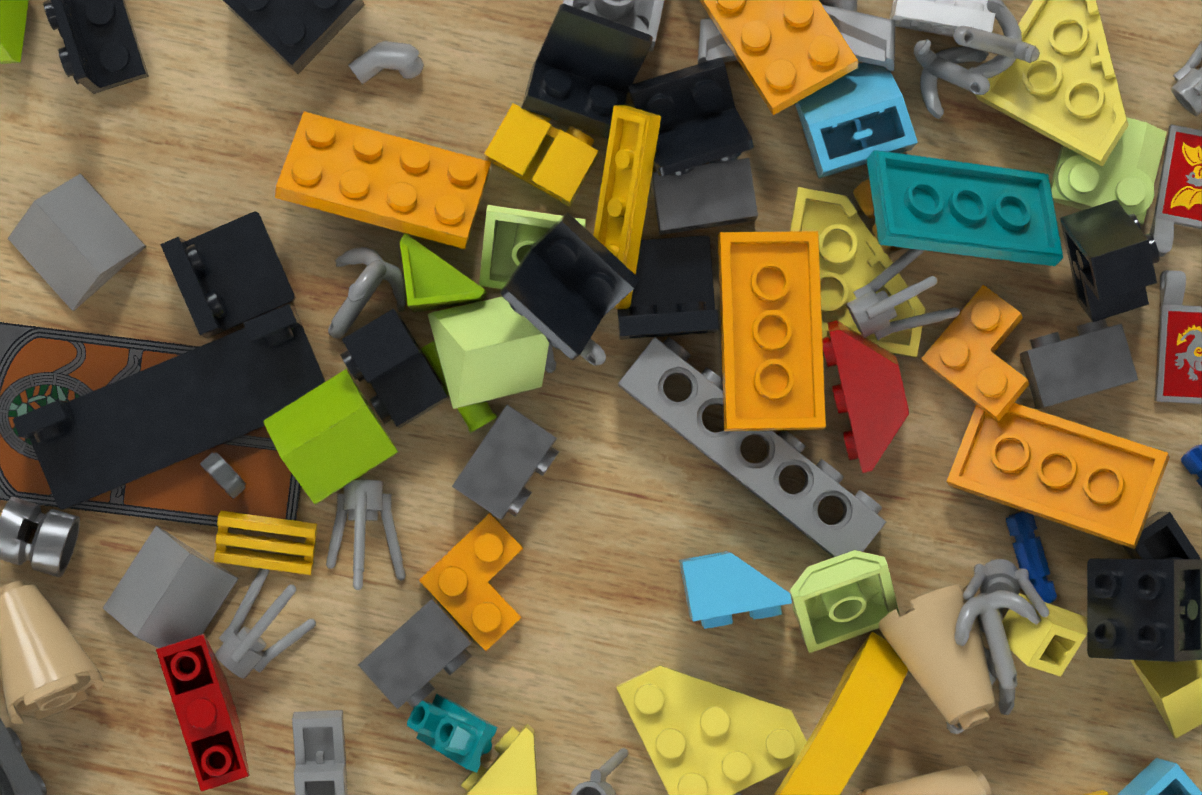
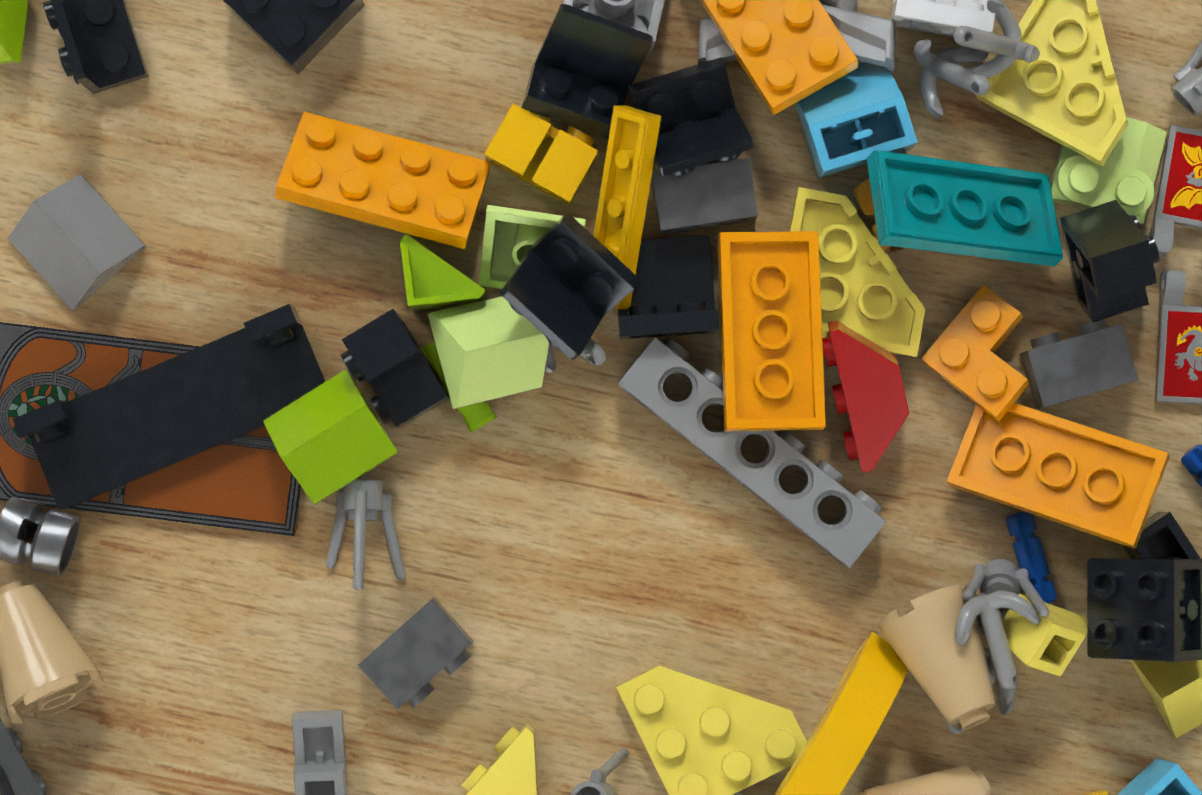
(169, 591): light grey slope -> none
(205, 711): red slope -> none
(223, 474): dark grey tile -> none
(229, 274): black bracket -> none
(243, 649): light grey plant -> none
(262, 559): yellow tile -> none
(365, 286): light grey piece -> none
(388, 56): light grey arm -> none
(452, 731): teal hips -> none
(463, 580): light orange plate -> none
(505, 463): flat silver brick -> none
(725, 586): medium azure slope -> none
(842, 598): yellowish green slope -> none
(873, 311): light grey plant -> none

